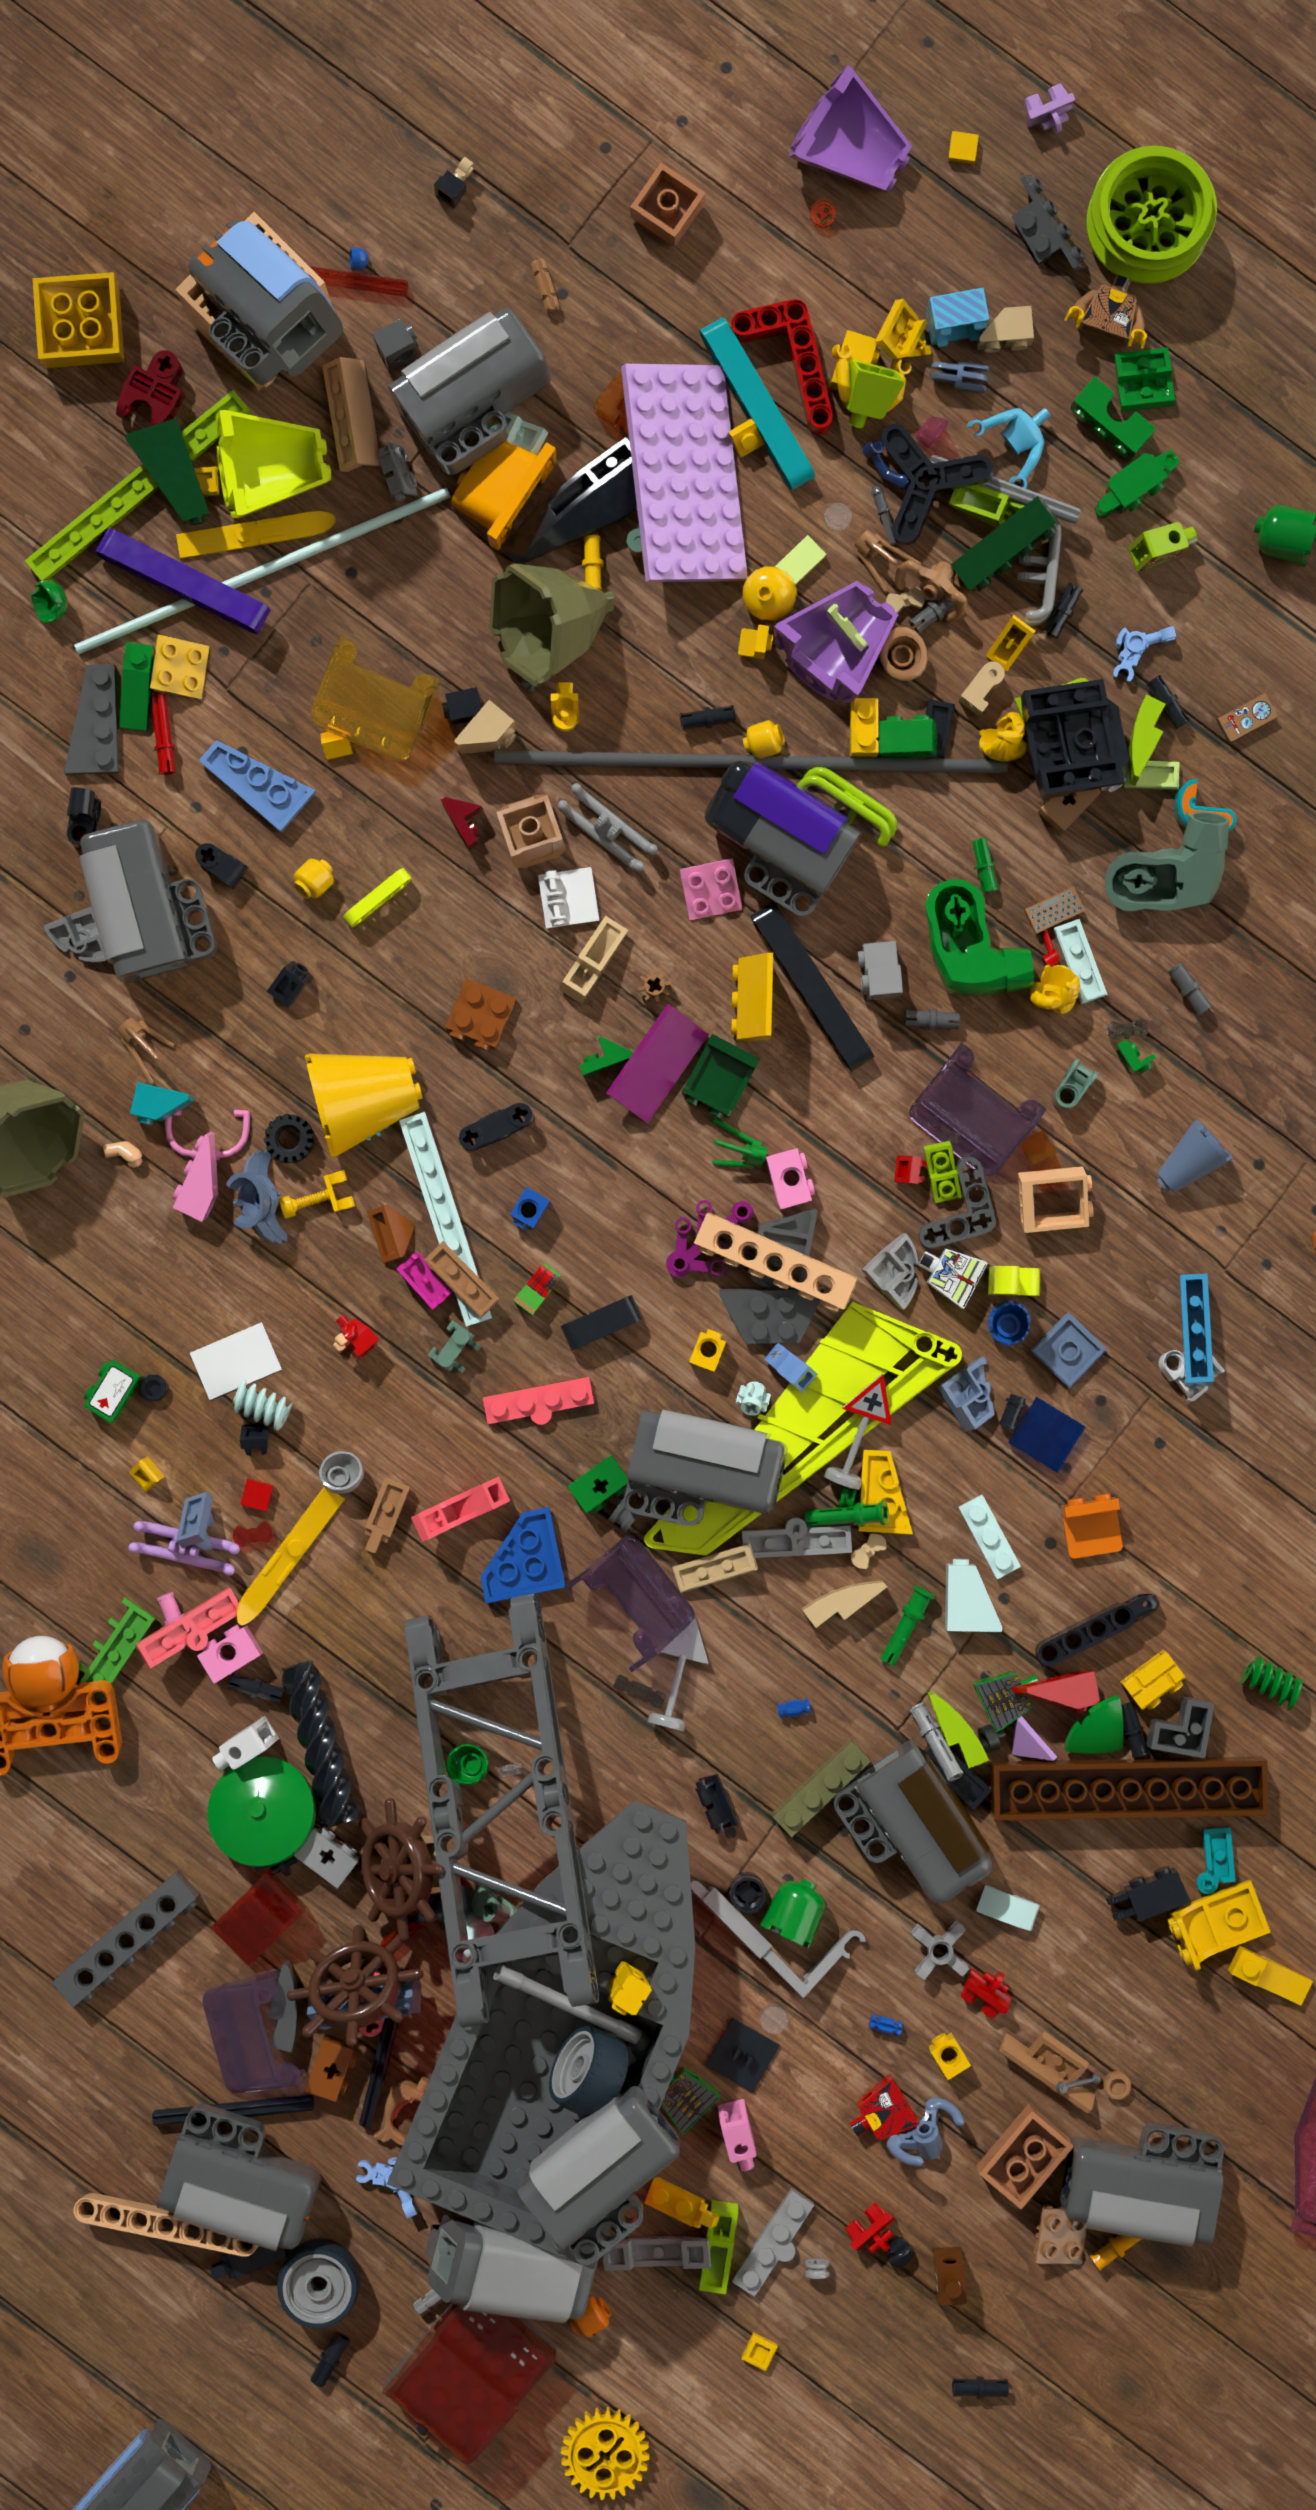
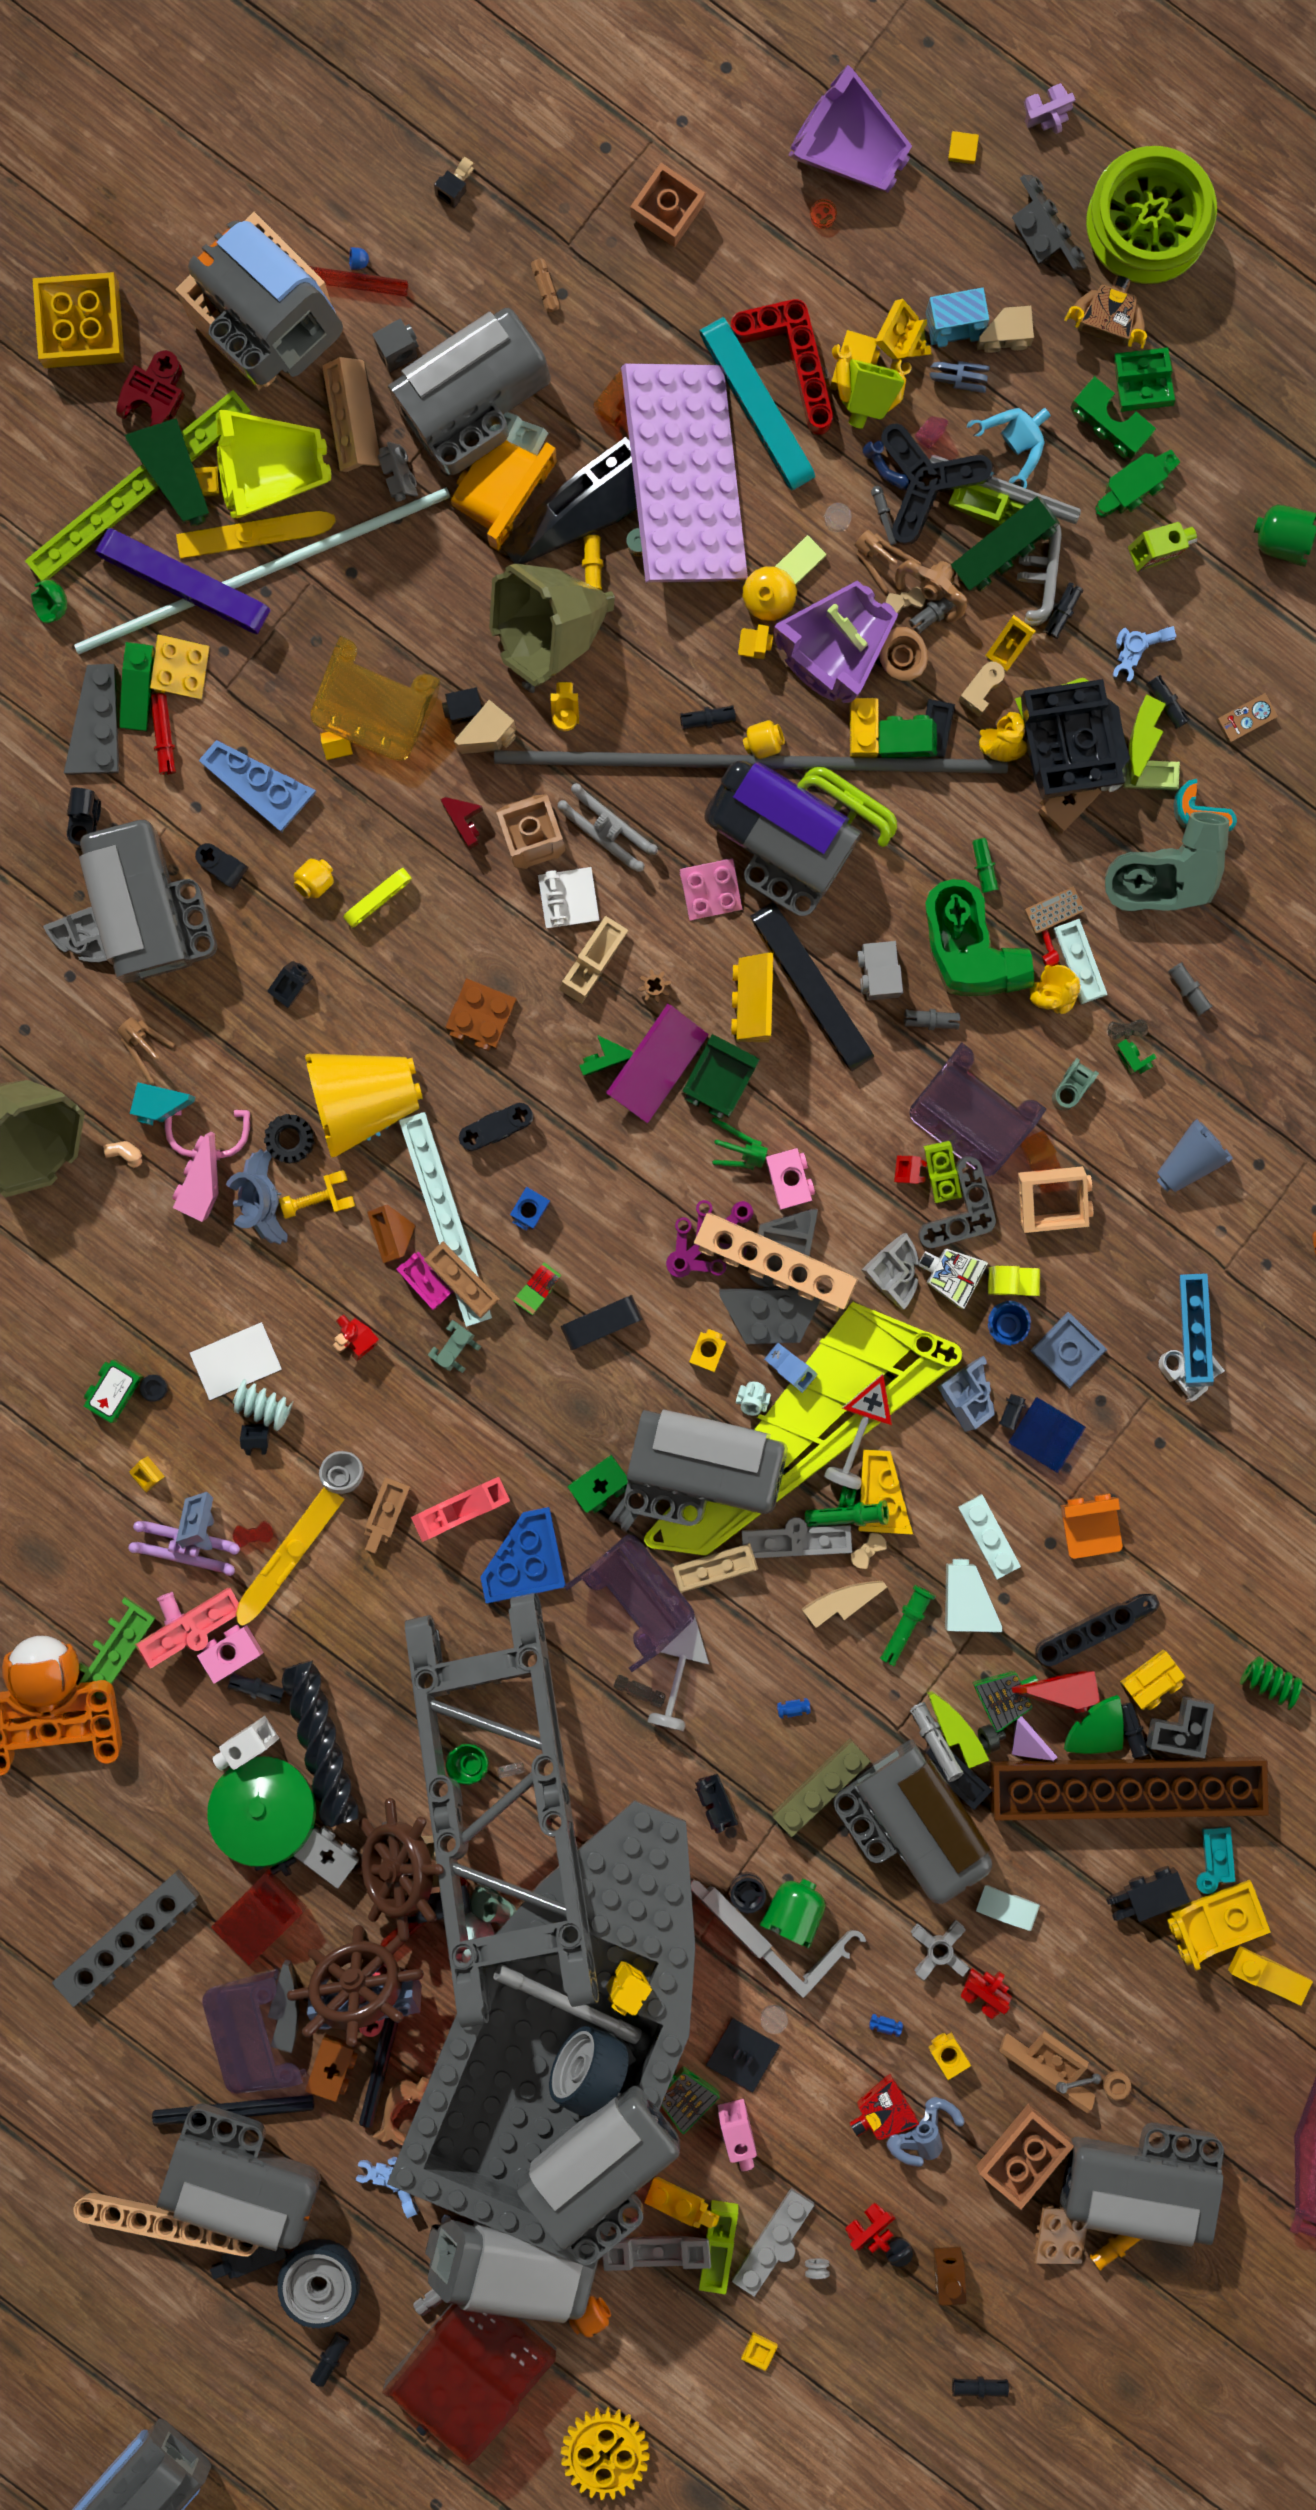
(257, 1494): red tile -> none
(538, 1401): coral hinge -> none
(746, 438): yellow plate -> none

